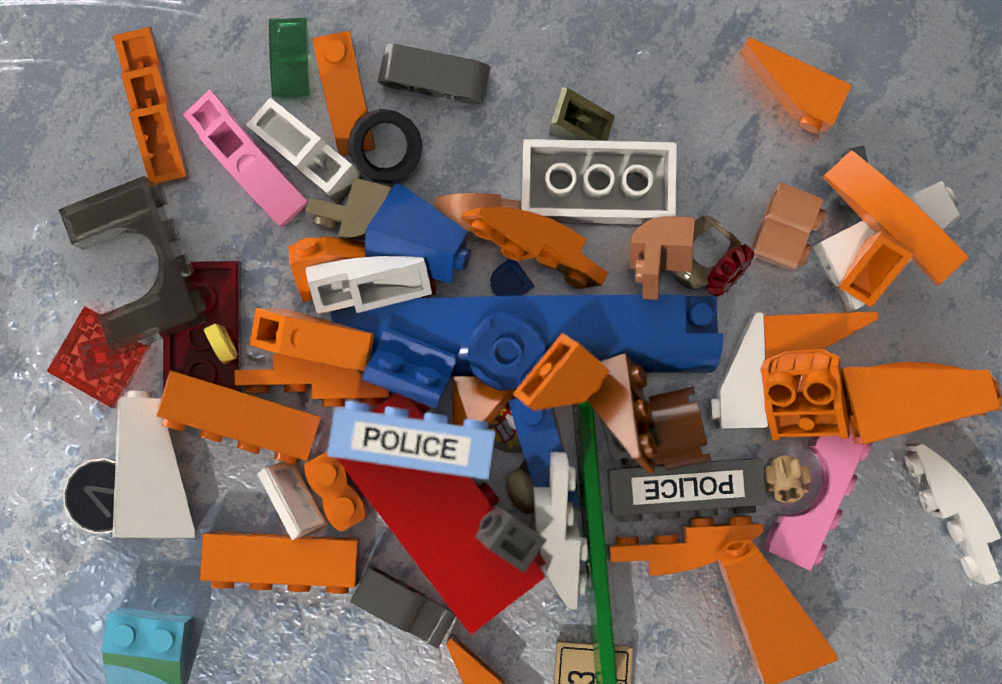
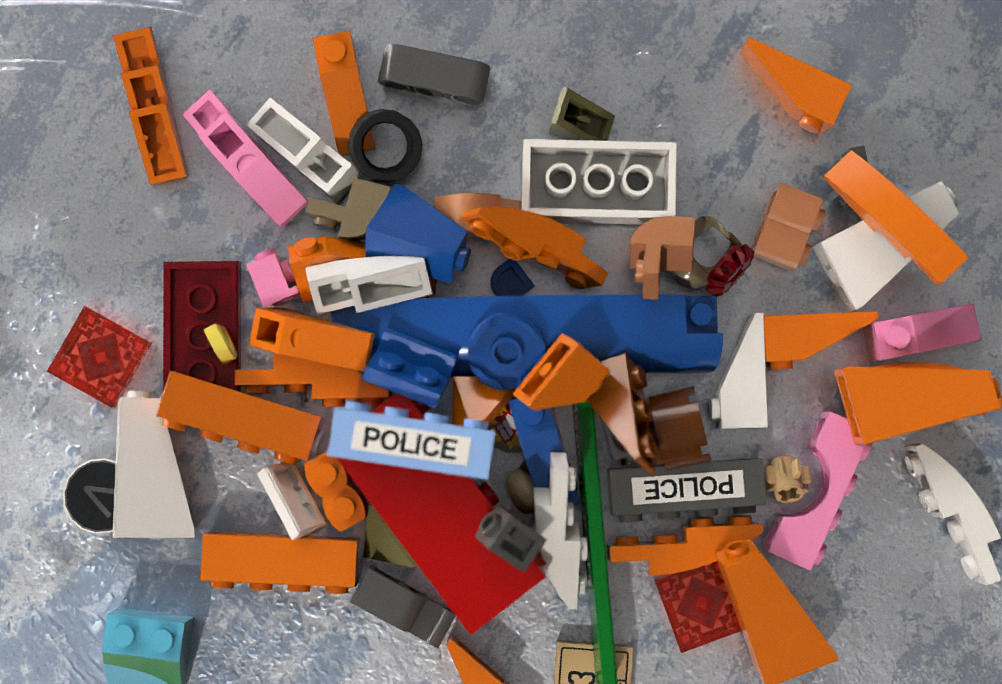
(171, 301): clear smoke arch -> none
(273, 279): none -> bright pink brick
(289, 57): clear green slope -> none
(382, 543): none -> olive slope
(697, 606): none -> clear red tile
(804, 395): orange slope -> none
(875, 267): orange slope -> none
(921, 332): none -> bright pink slope

